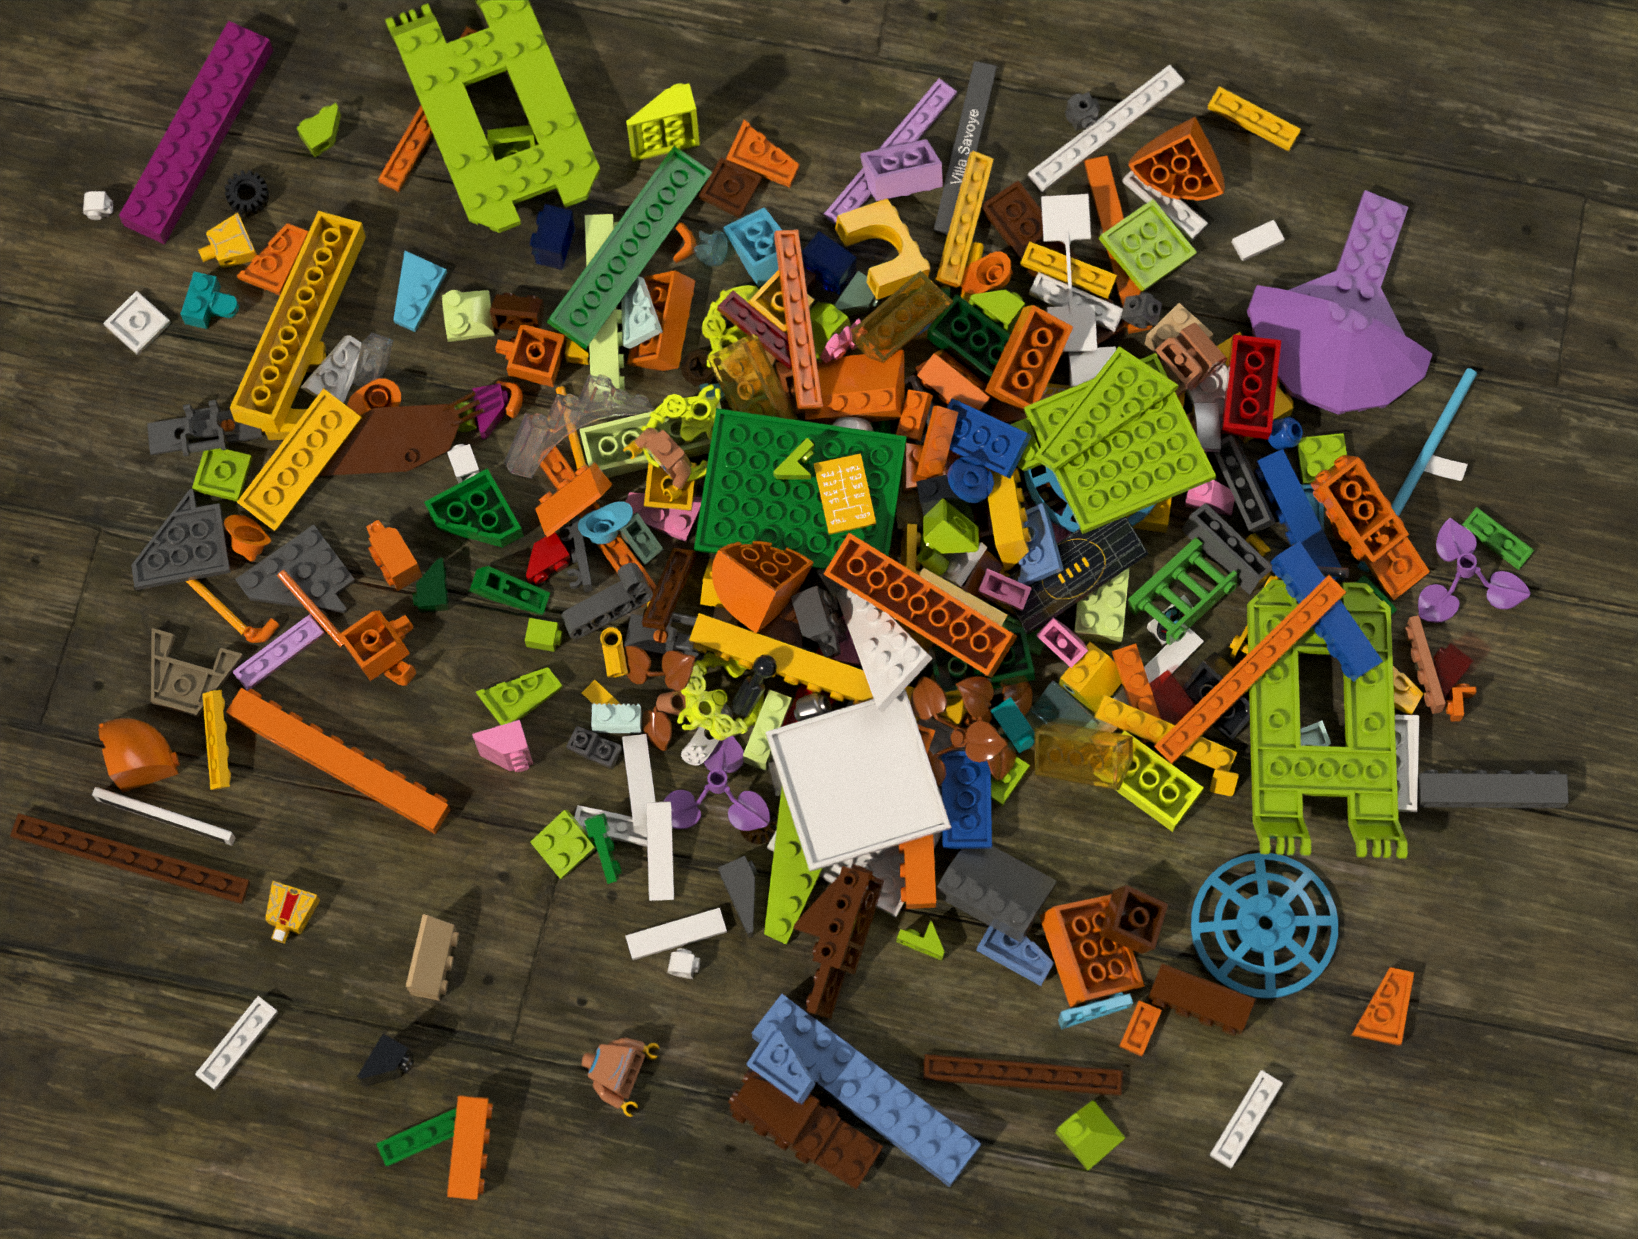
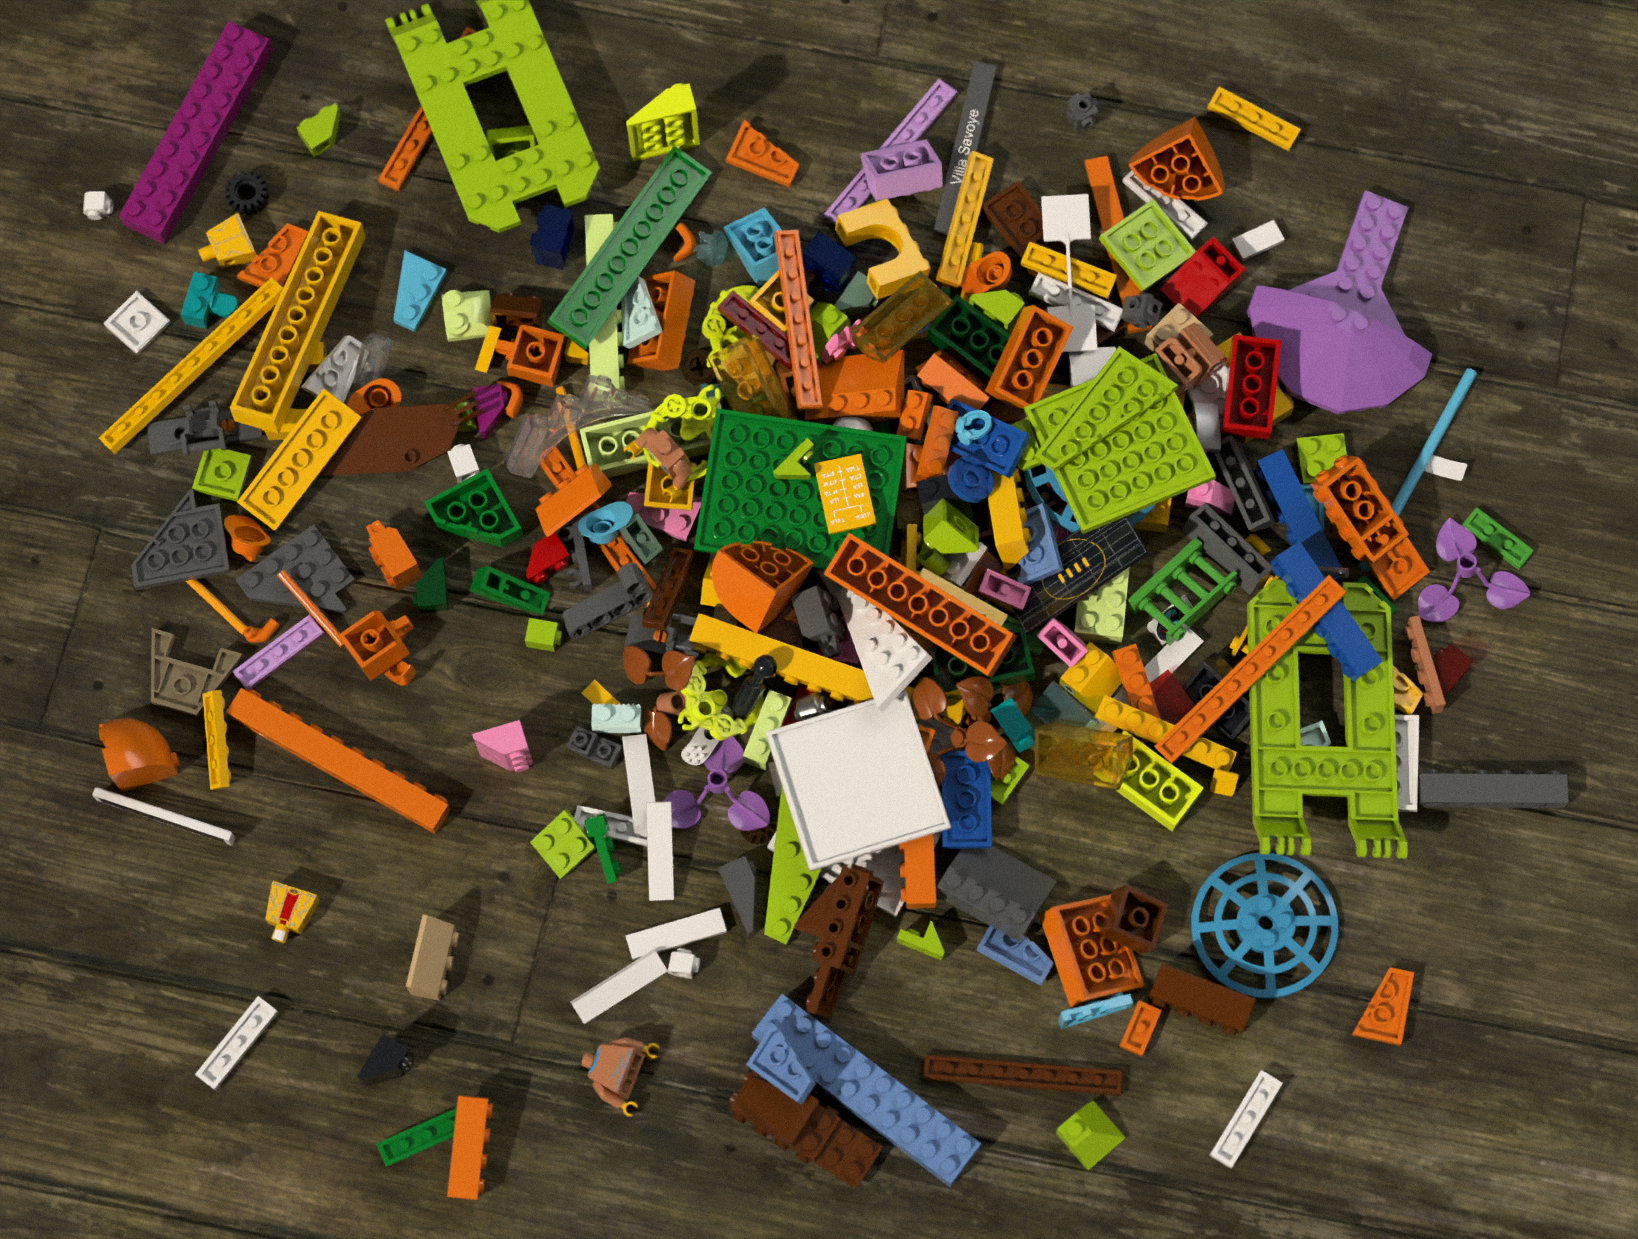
(130, 859): reddish brown plate -> none
(191, 366): none -> yellow plate
(487, 349): none -> yellow sticker
(520, 696): lime wing -> none
(614, 654): yellow piece -> none
(618, 986): none -> white tile
(730, 187): reddish brown plate -> none
(966, 437): none -> medium azure piece
(1106, 128): white tile -> none
(1204, 278): none -> red slope
(1285, 433): blue head -> none
(1454, 705): orange bracket -> none

